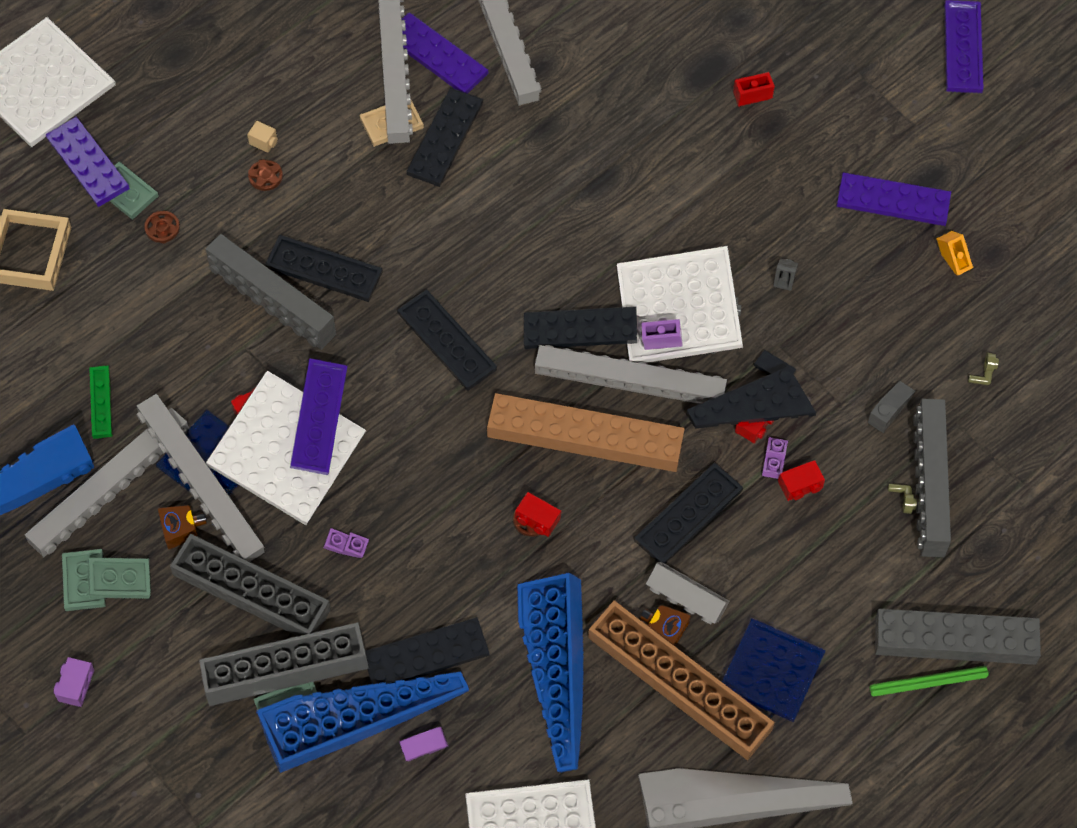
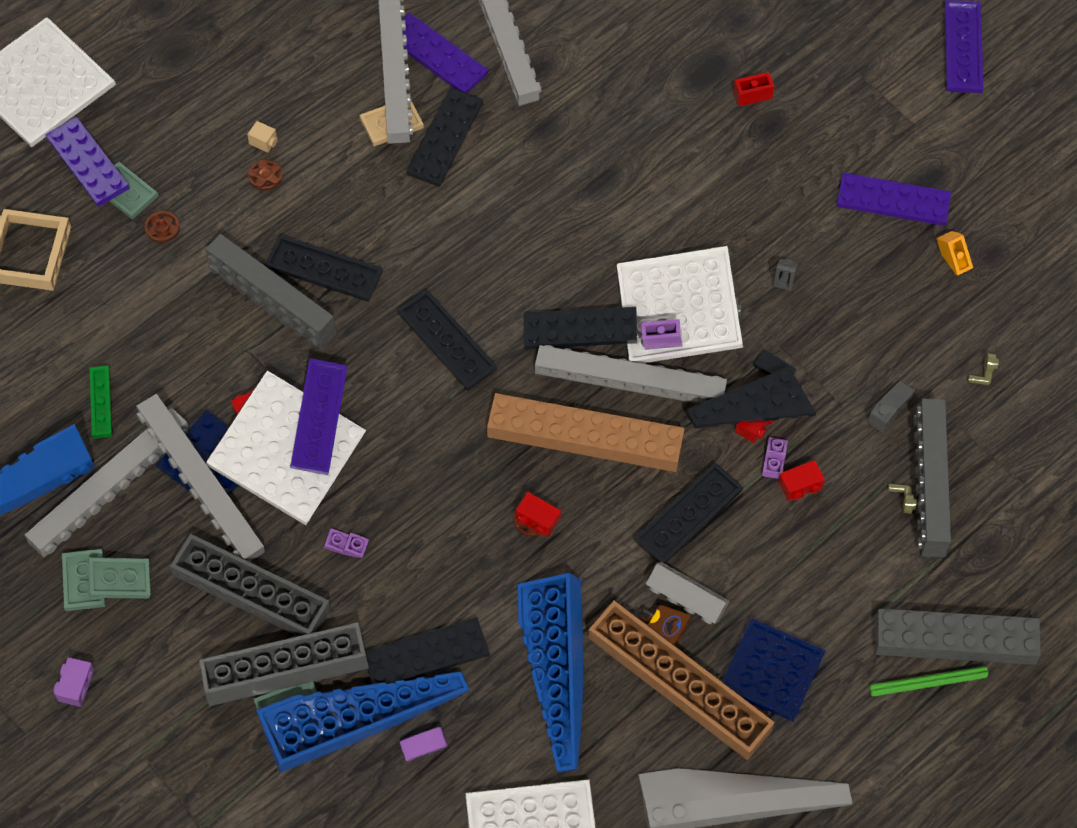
(179, 524): reddish brown torso -> none

